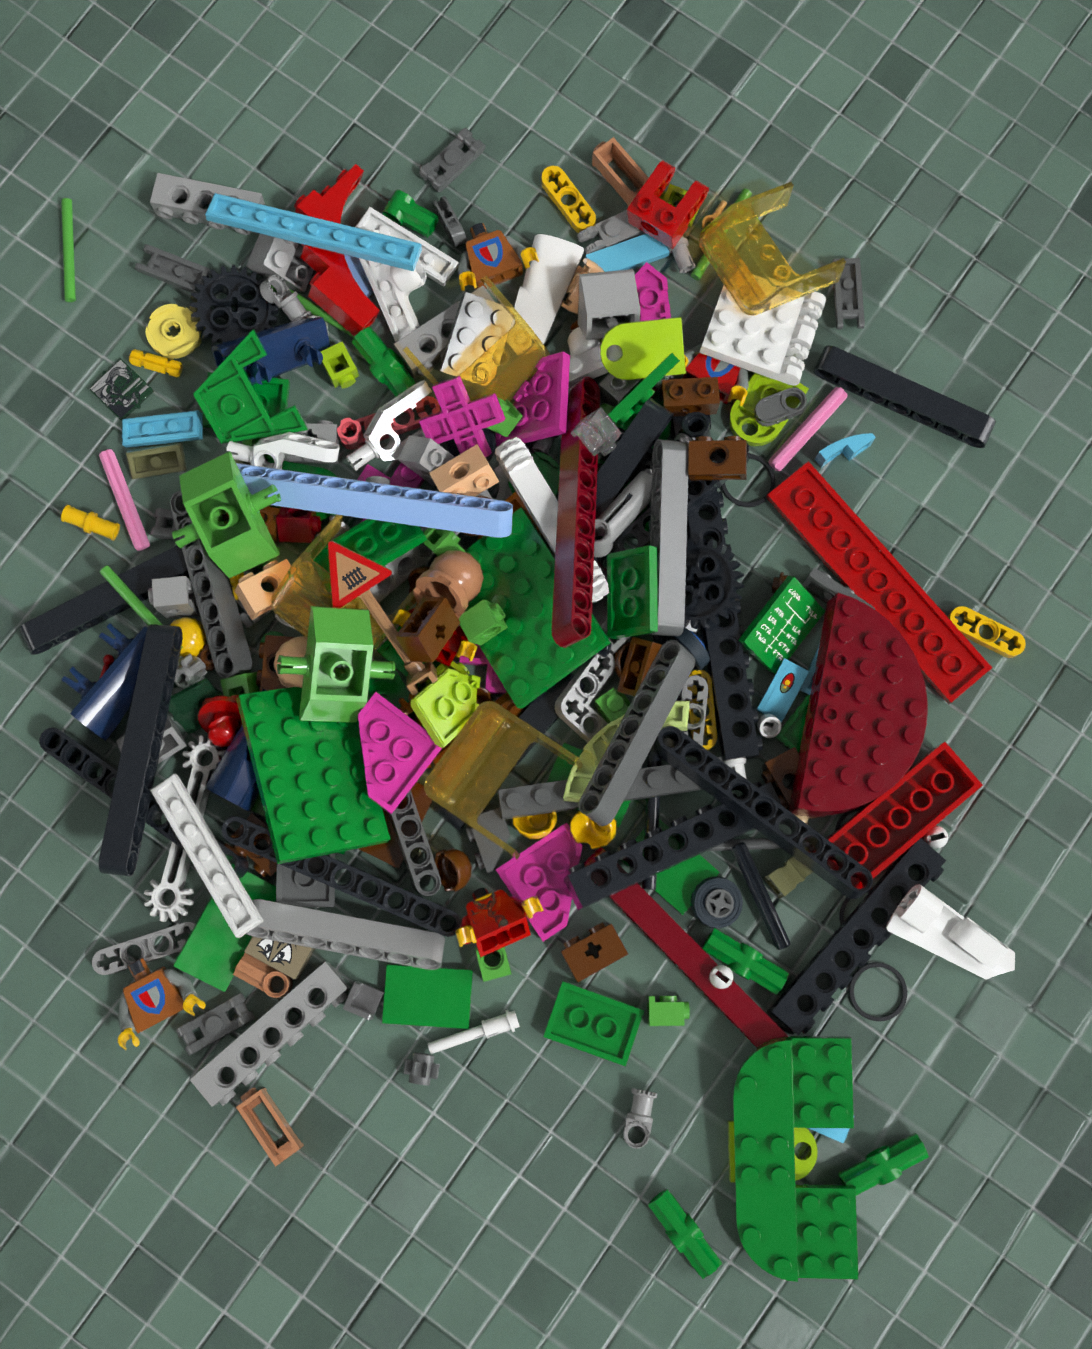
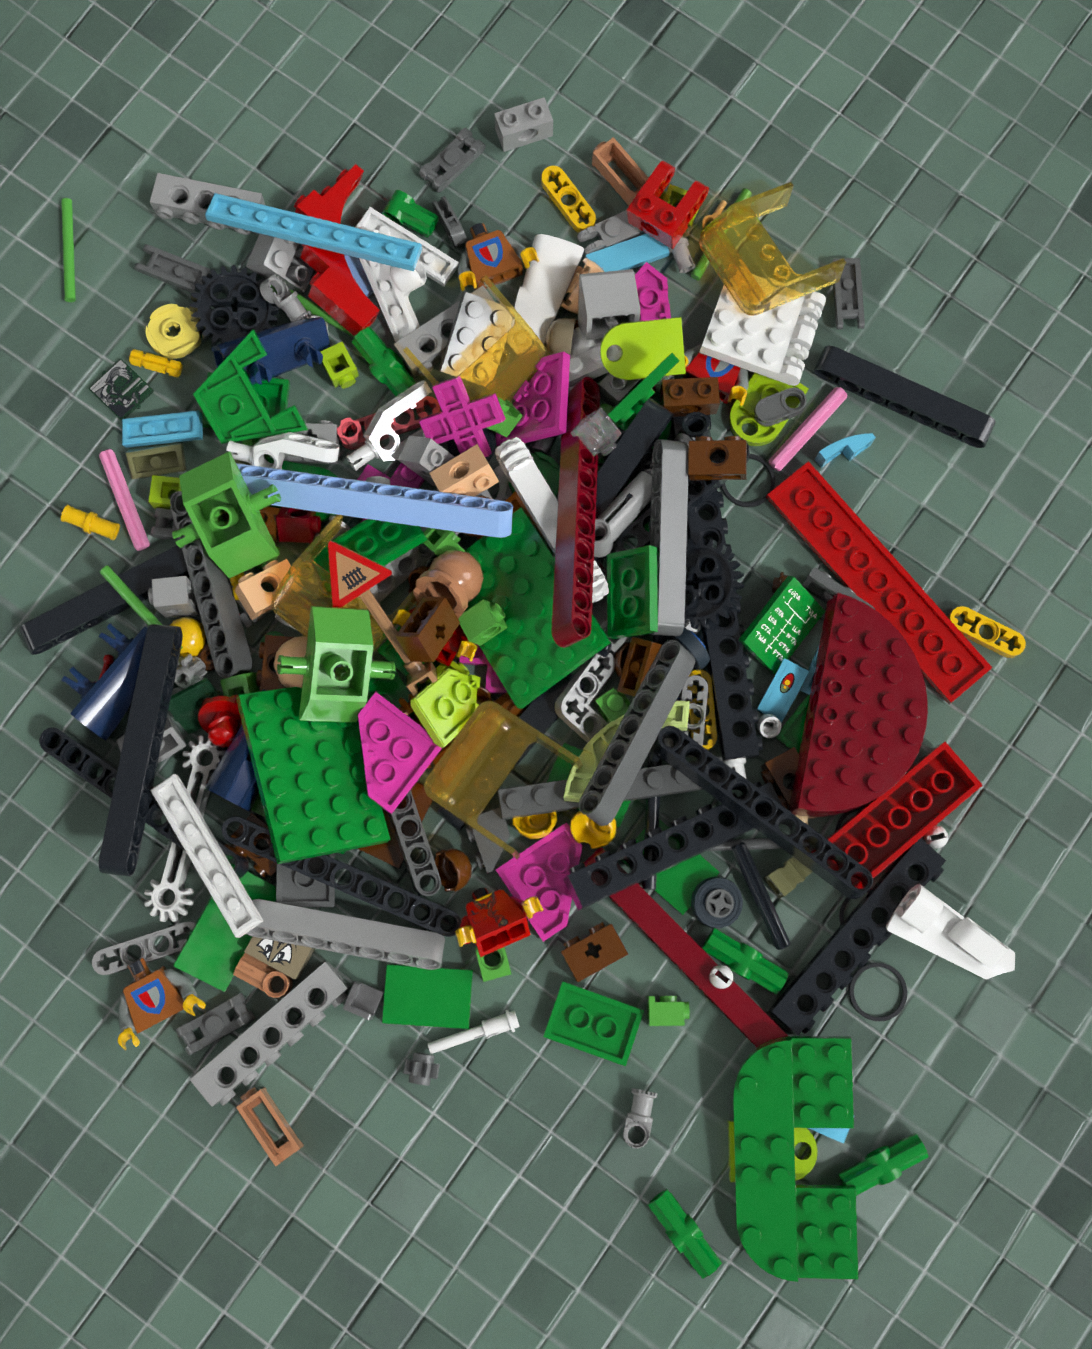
(161, 490): none -> lime brick
(523, 124): none -> light grey brick
(560, 336): none -> dark tan hair

